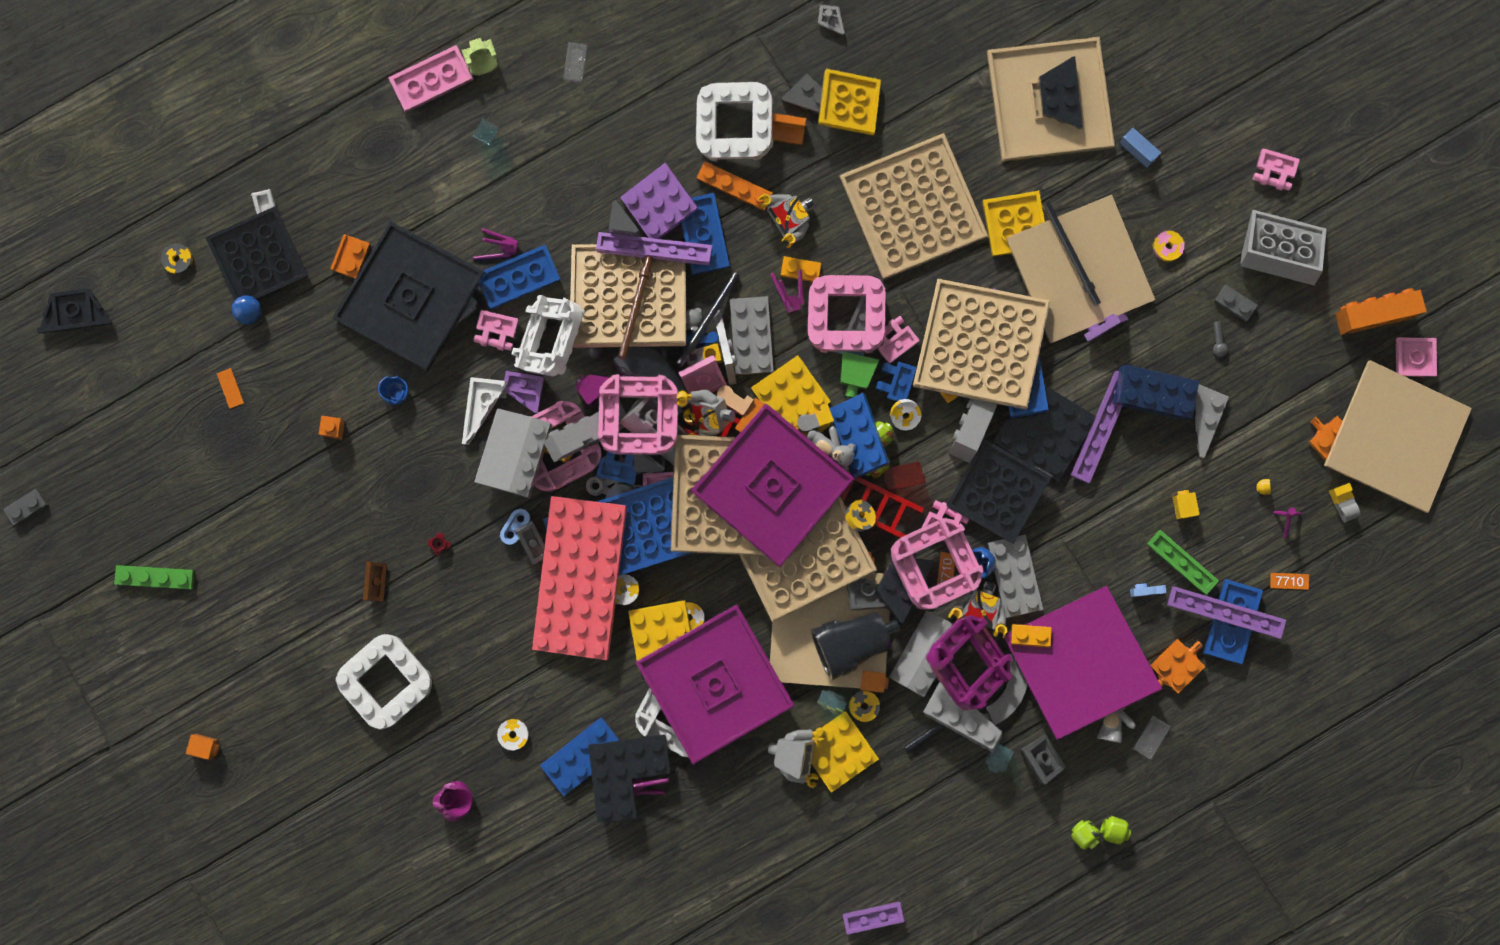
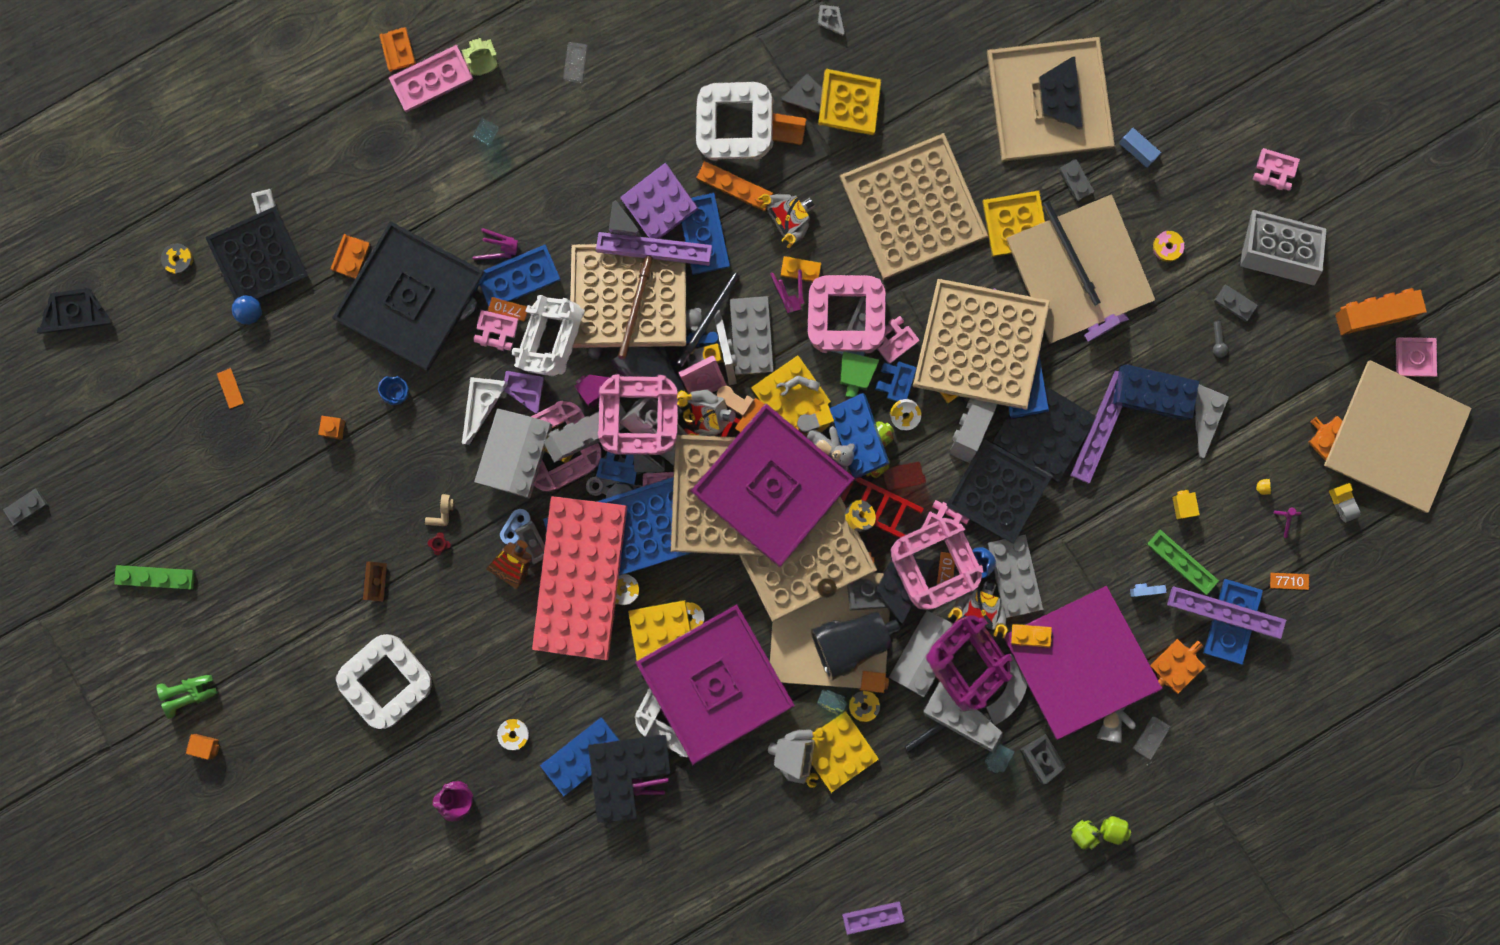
(192, 686): none -> bright green piece
(397, 49): none -> orange plate
(446, 505): none -> tan plate
(507, 308): none -> orange sticker
(512, 563): none -> reddish brown torso
(814, 385): none -> light grey arm
(822, 592): none -> dark brown plate
(1076, 180): none -> dark grey plate

